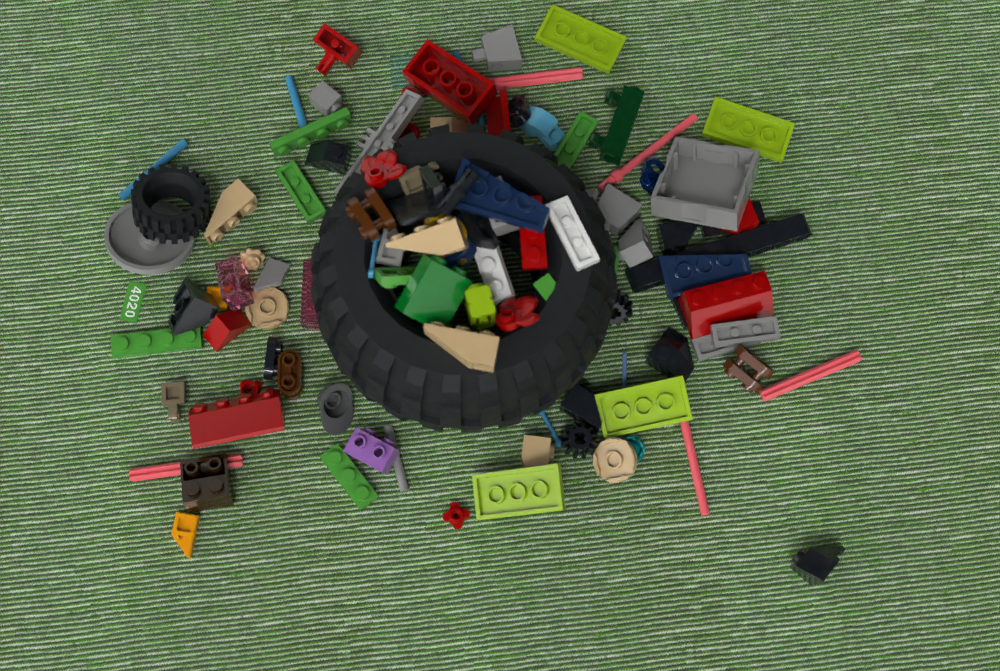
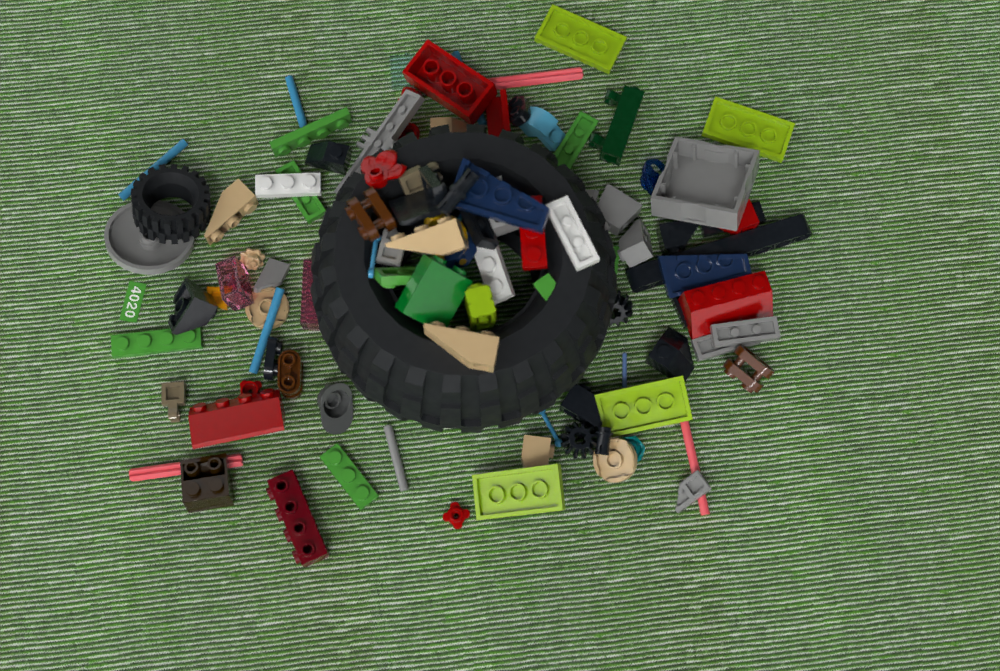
(185, 531): light orange tile -> none
(226, 328): red slope -> none
(266, 331): none -> dark azure bar
(287, 185): none -> white plate
(298, 519): none -> dark red brick
(325, 99): light grey brick -> none
(336, 49): red brick -> none
(371, 450): medium lavender brick -> none
(499, 50): light grey torso -> none
(517, 313): red plate -> none
(603, 440): none -> black pin
(617, 175): coral bar -> none
(691, 490): none -> light grey tile
(810, 375): coral axle -> none
(816, 563): black slope -> none

